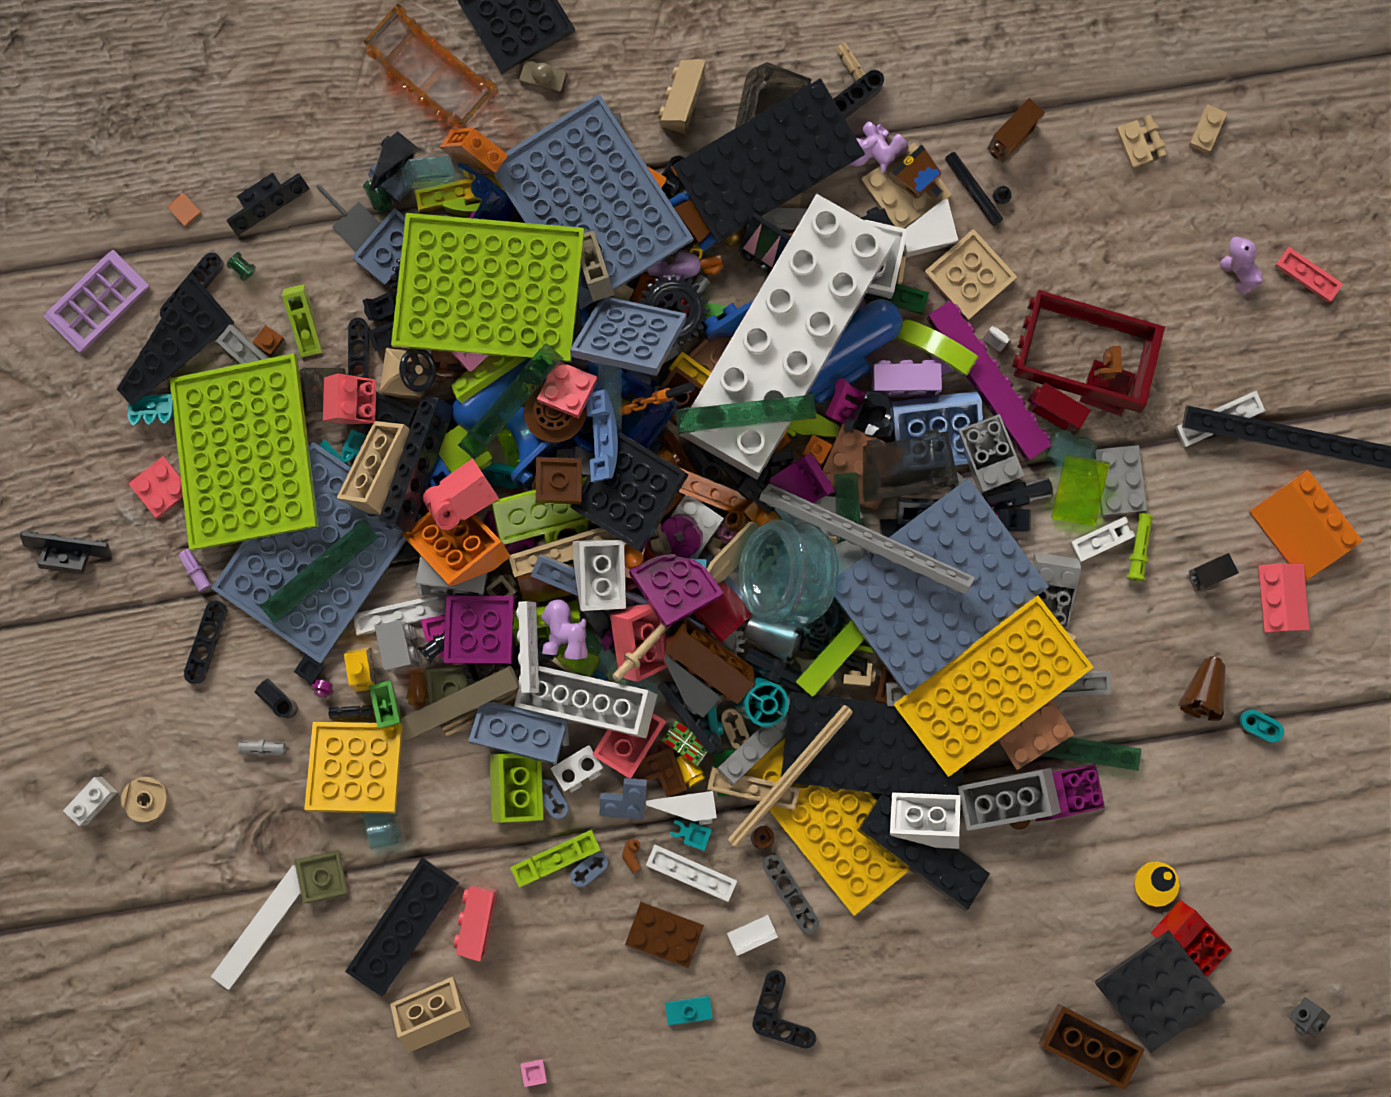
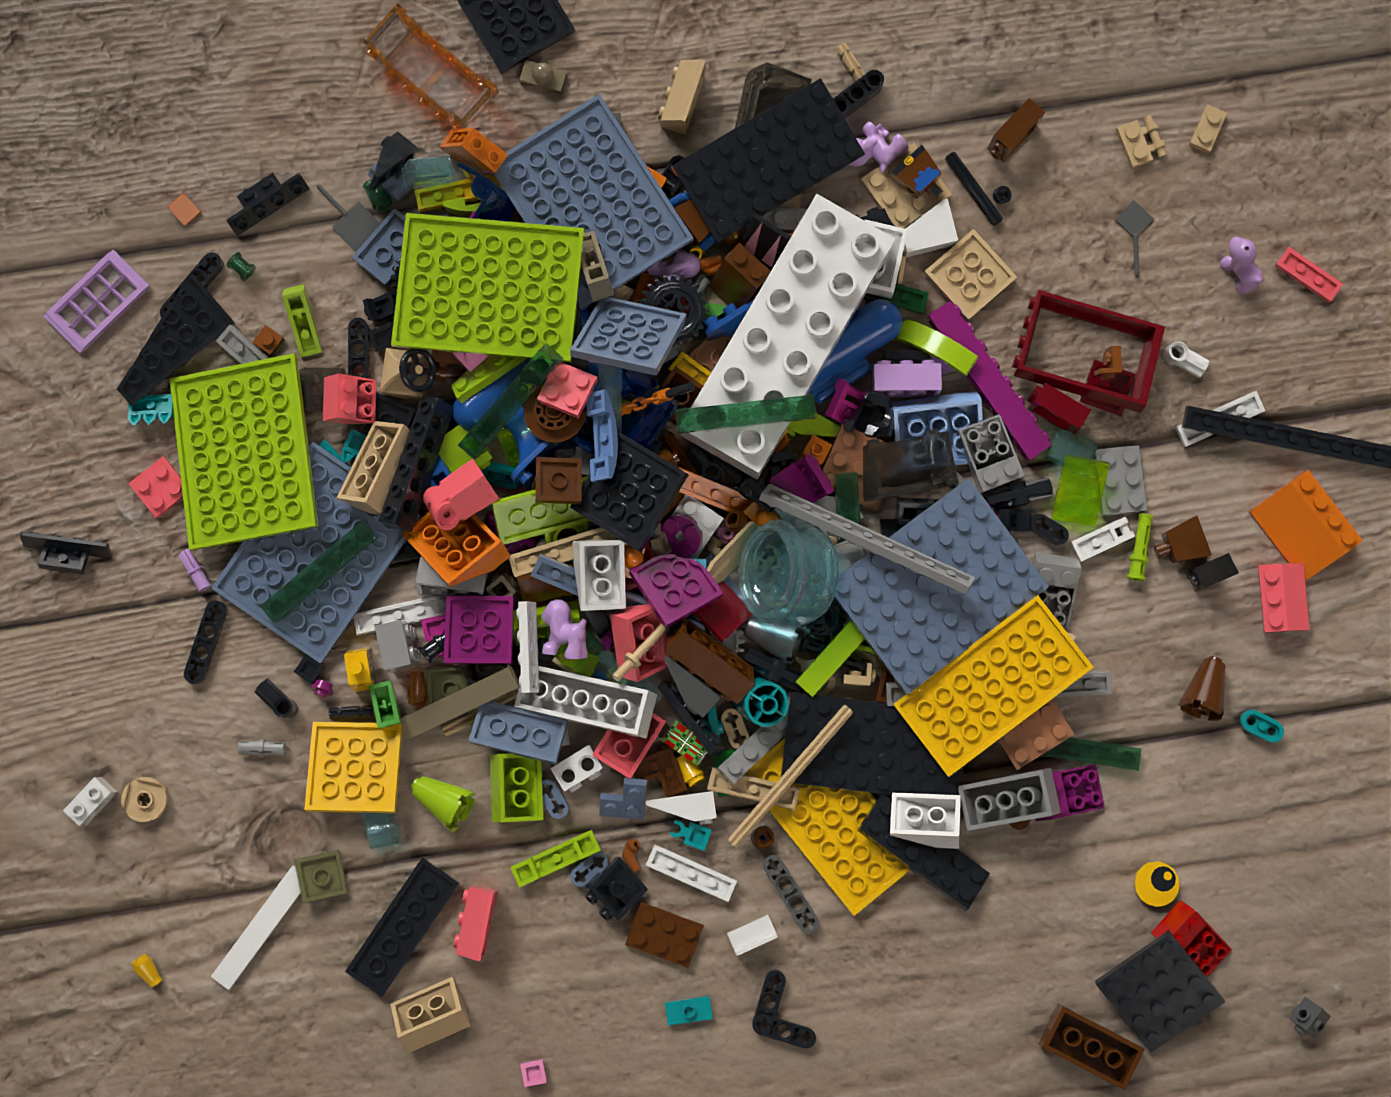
(146, 970): none -> yellow cone
(444, 801): none -> lime cone
(614, 890): none -> black plate
(739, 277): none -> reddish brown slope
(916, 356): none -> black plate
(996, 338): white slope -> none
(1051, 525): none -> black beam
(1134, 221): none -> dark grey piece
(1184, 542): none -> reddish brown torso
(1187, 359): none -> white piece

